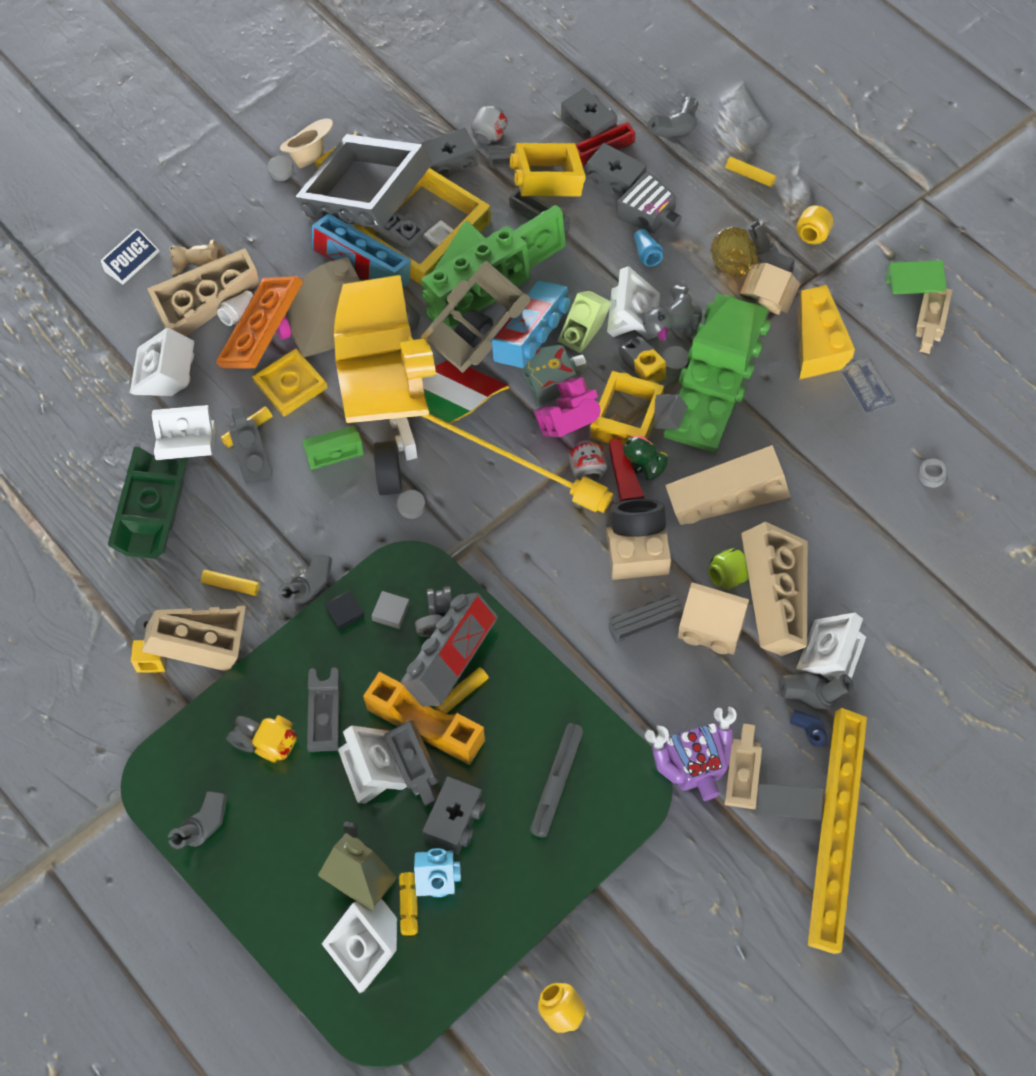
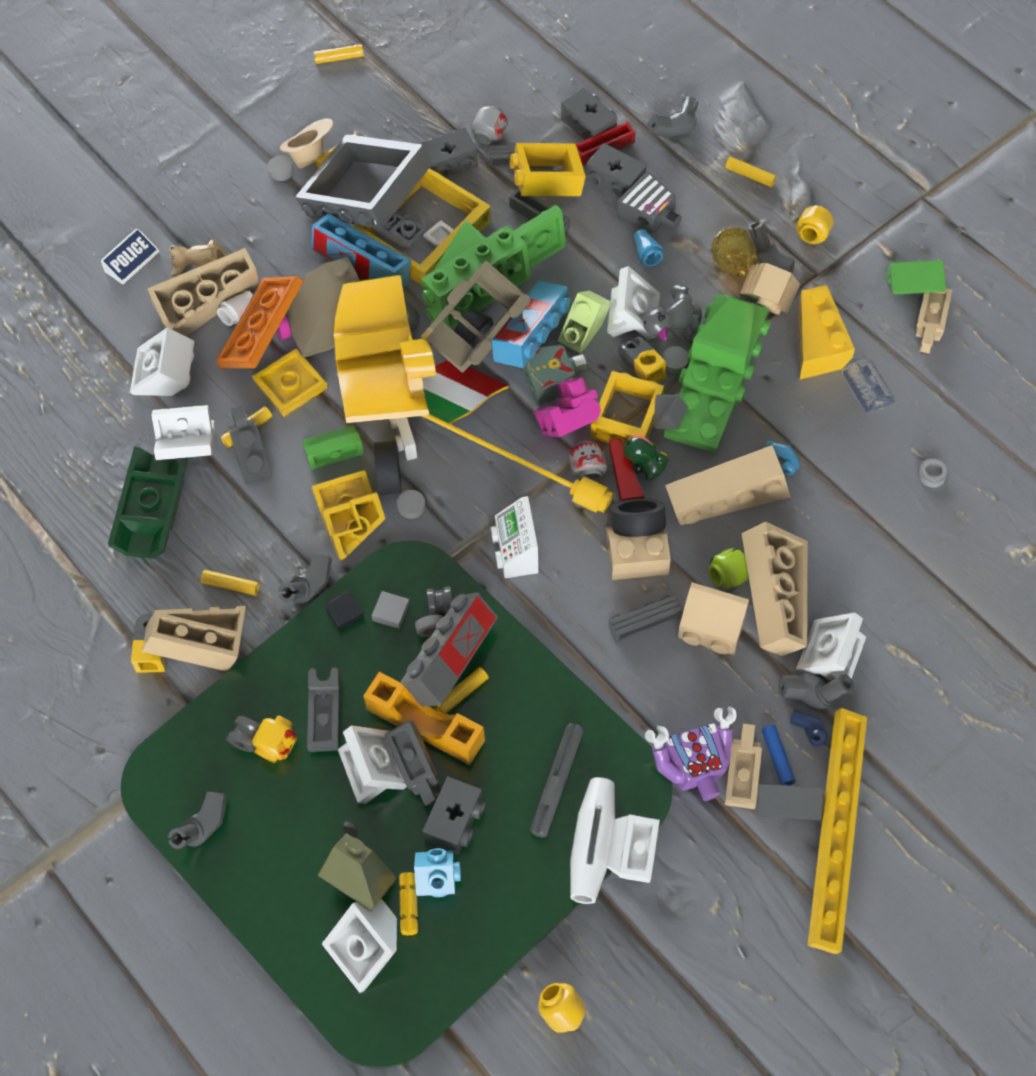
(338, 54): none -> yellow piece
(348, 511): none -> yellow slope
(516, 540): none -> white slope
(604, 842): none -> white plate
(778, 755): none -> blue piece
(786, 453): none -> dark azure arm

